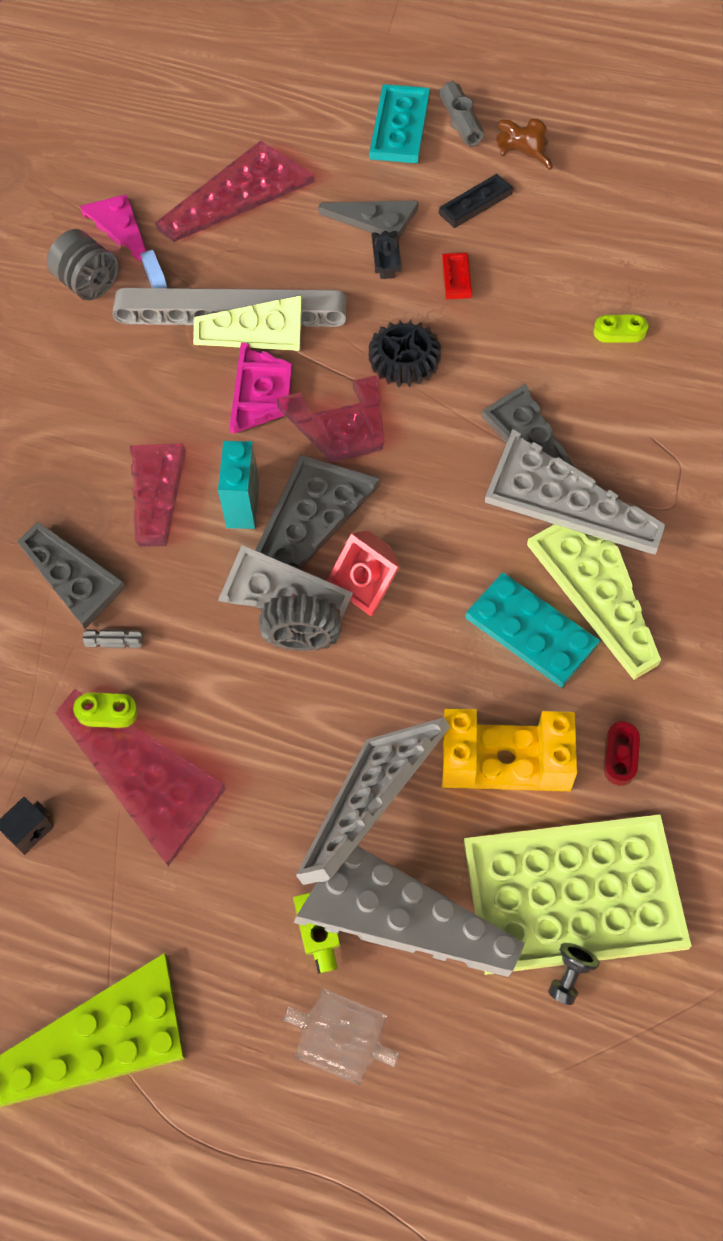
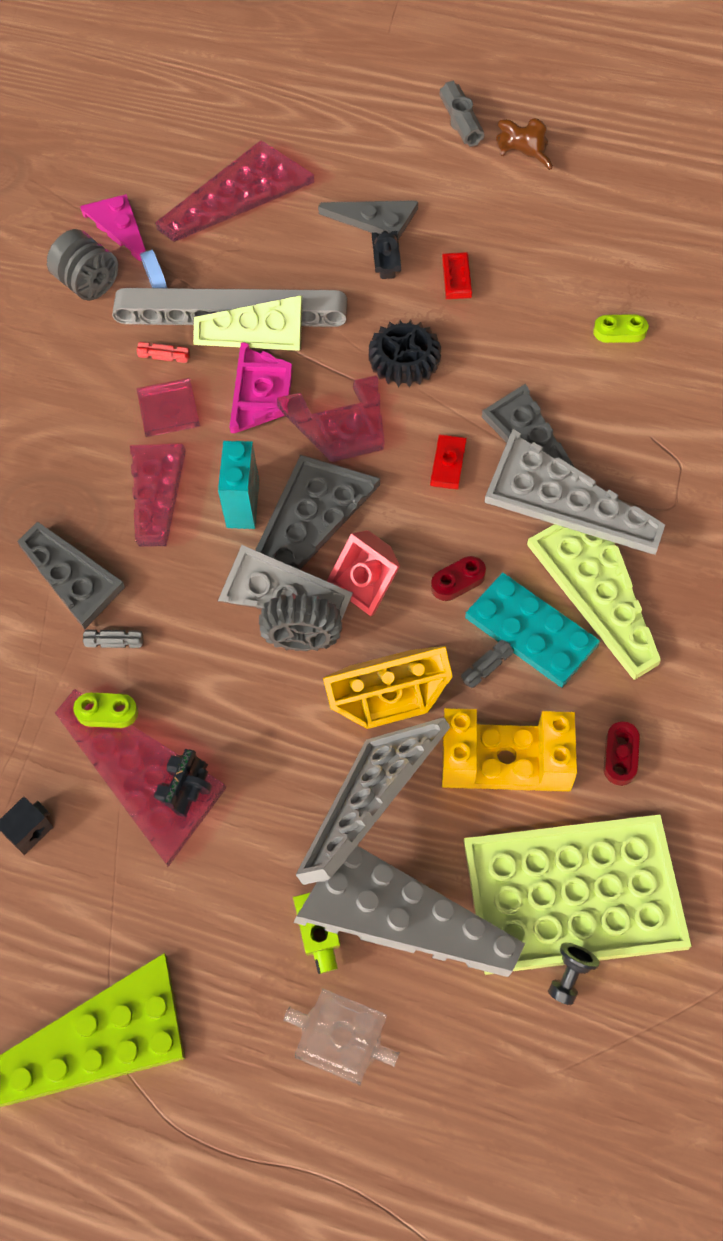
(163, 352): none -> axle
(168, 407): none -> clear pink tile
(187, 782): none -> black hips
(389, 686): none -> yellow wedge
(399, 123): teal plate -> none
(448, 462): none -> red plate
(460, 578): none -> dark red plate
(475, 200): black tile -> none
(487, 664): none -> dark grey axle

